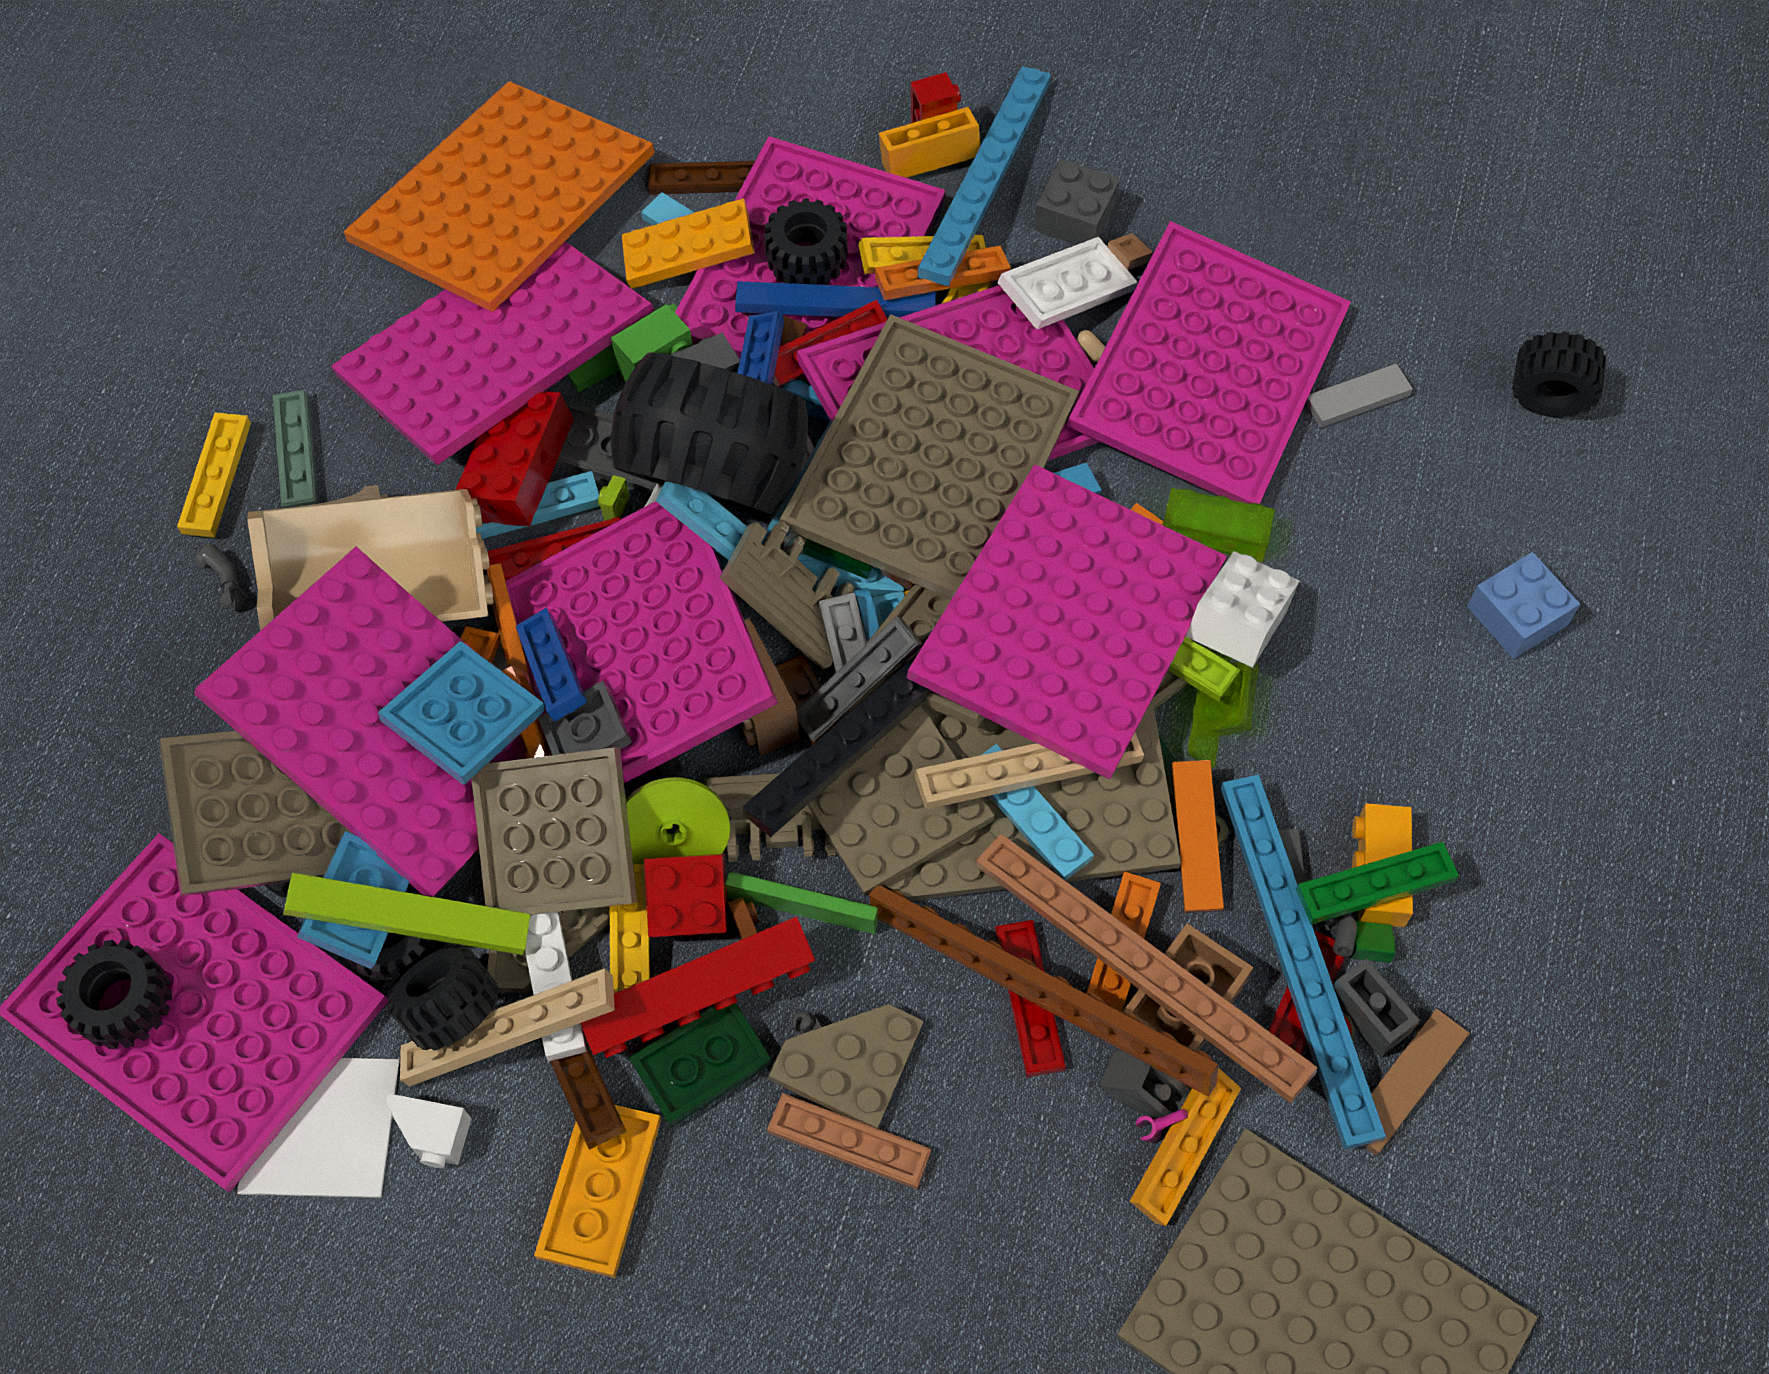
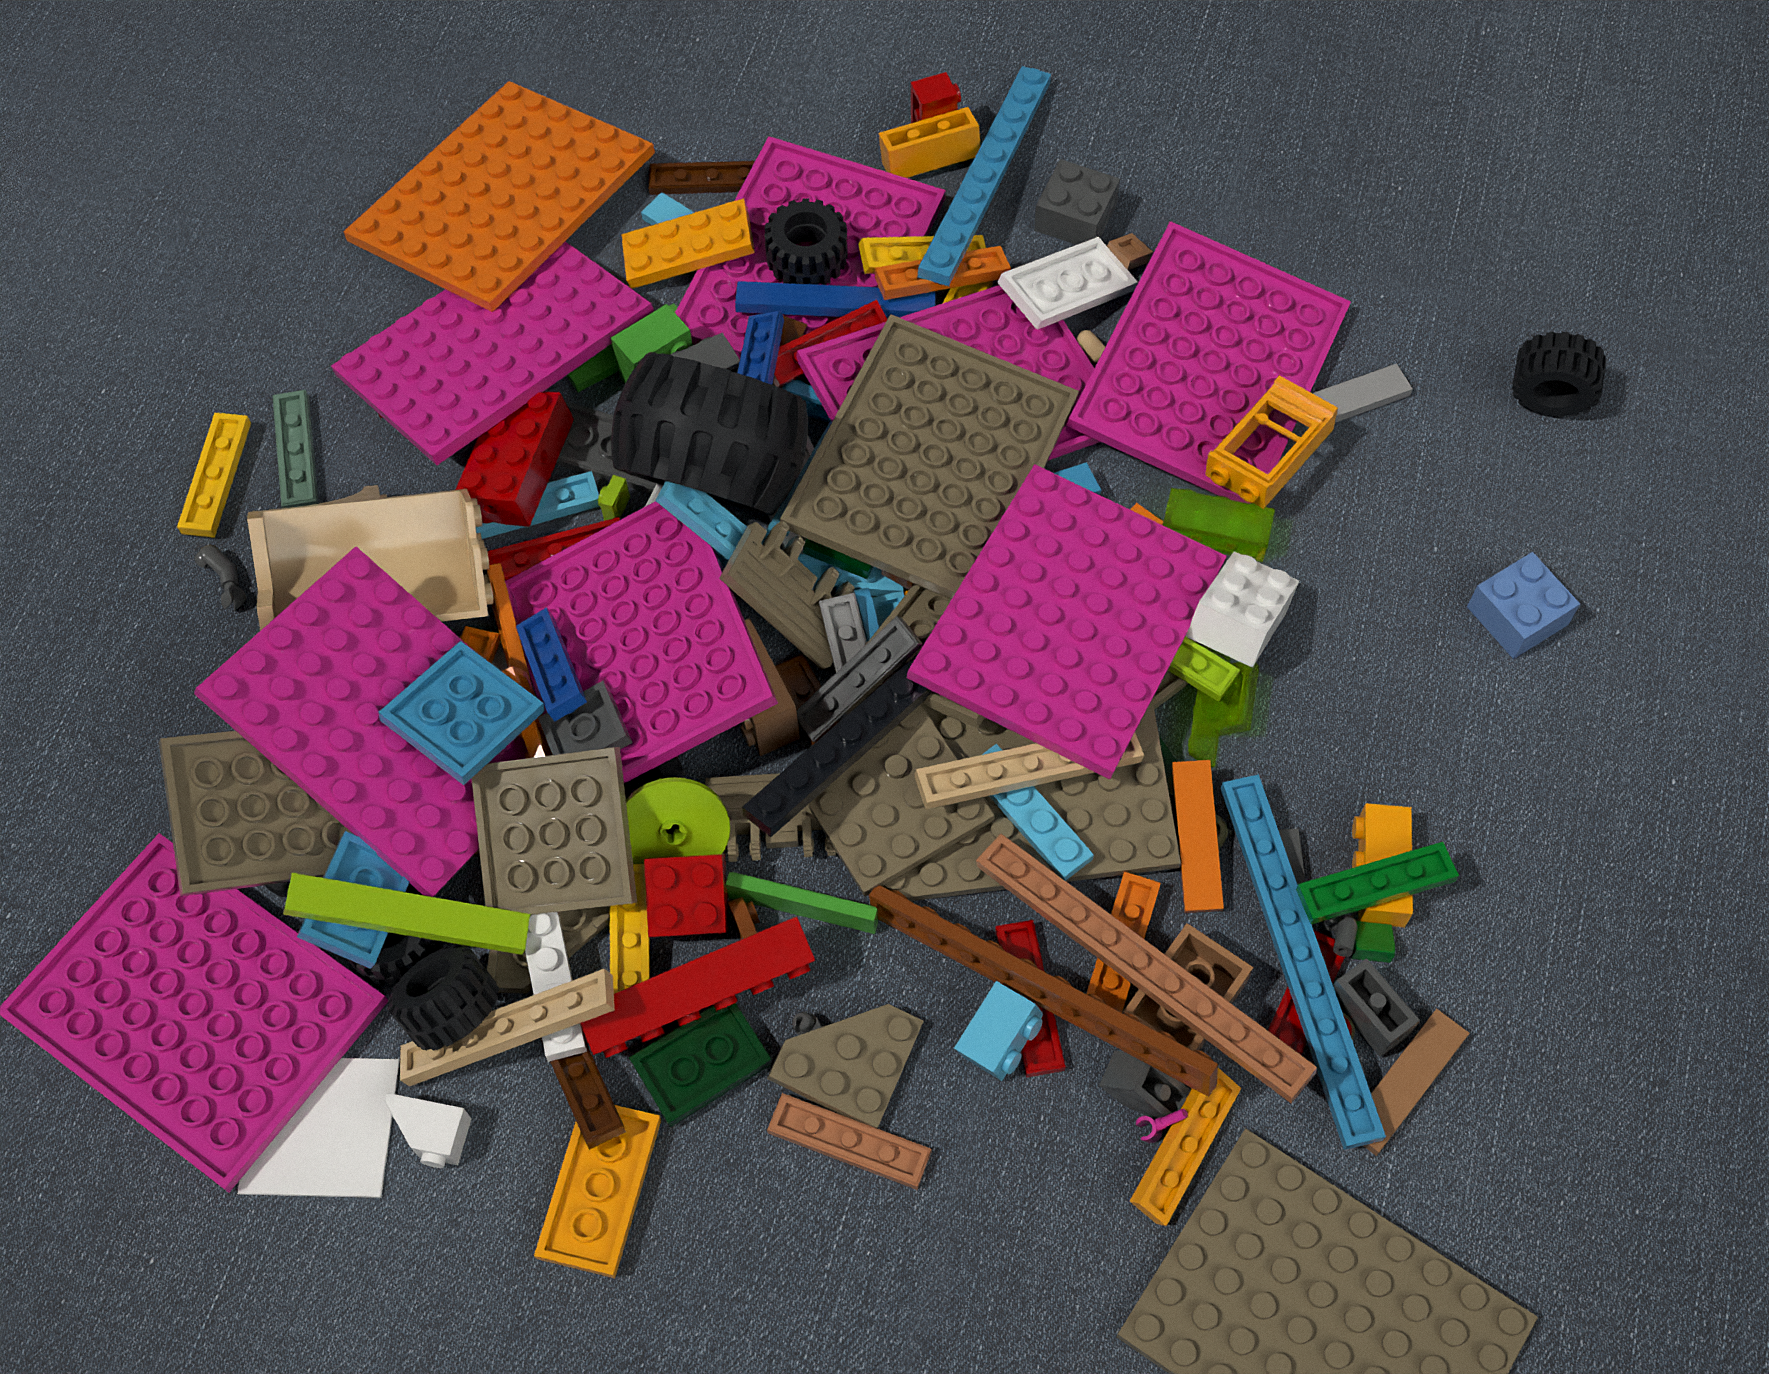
(94, 974): black tyre -> none
(1000, 1031): none -> medium azure brick
(1246, 479): none -> light orange door

